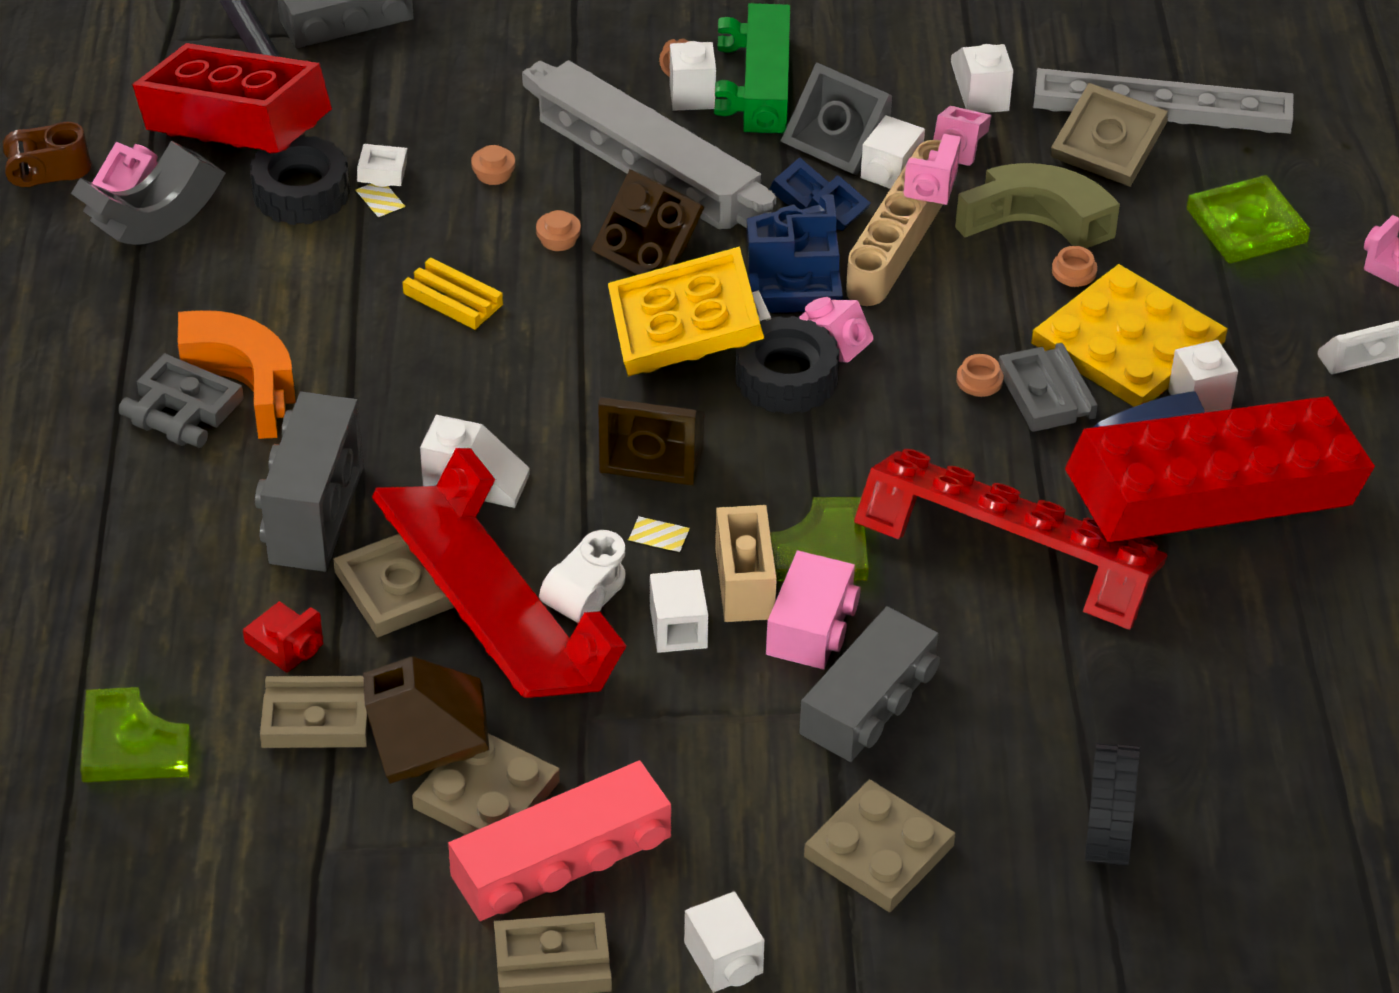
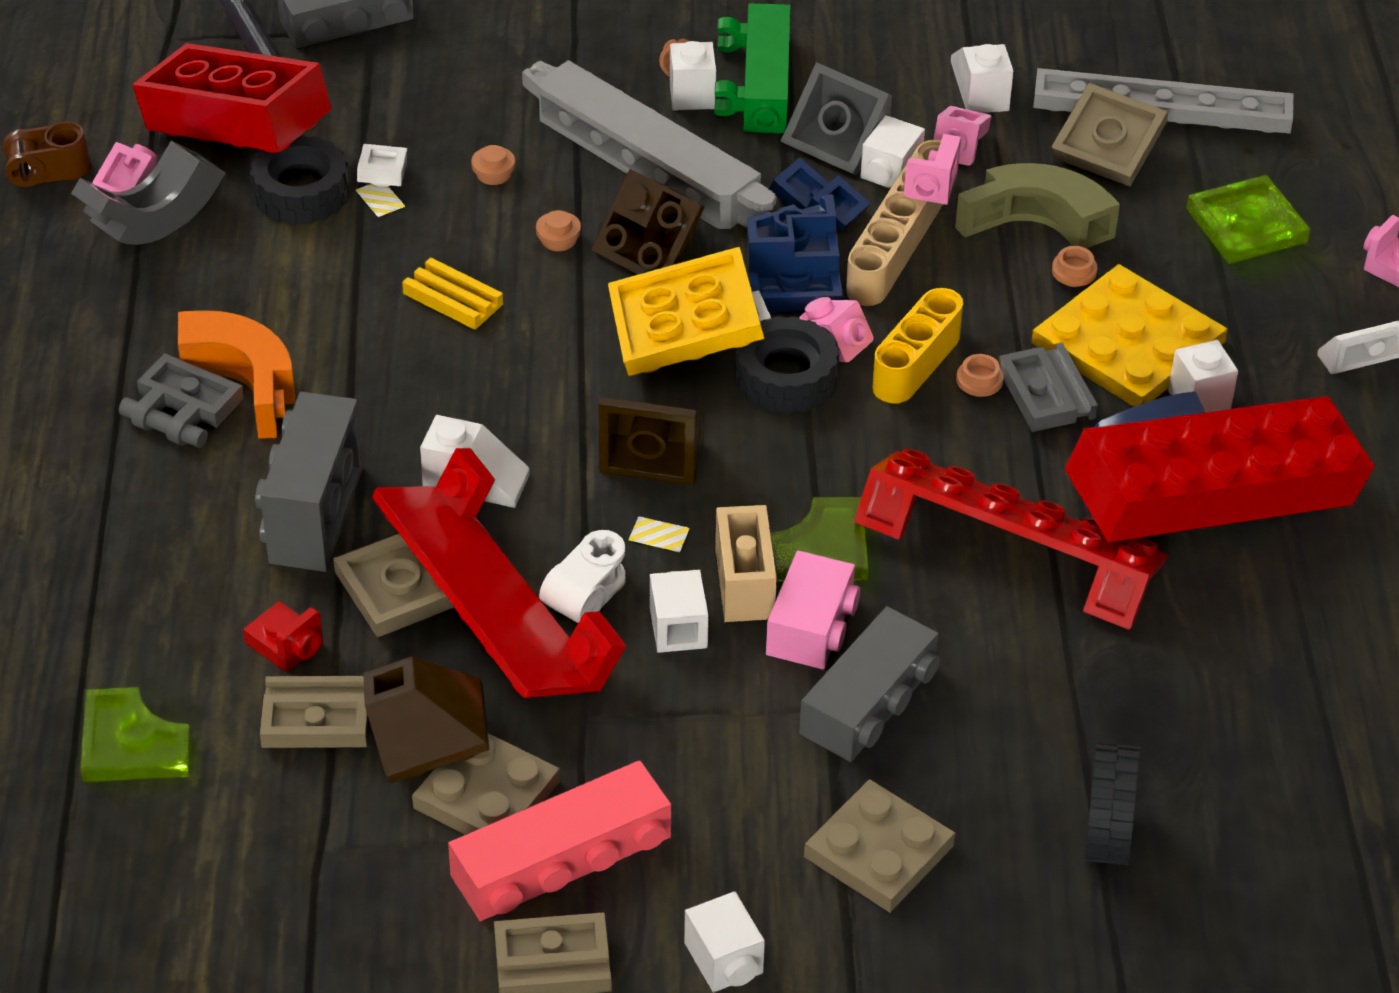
(917, 345): none -> yellow beam

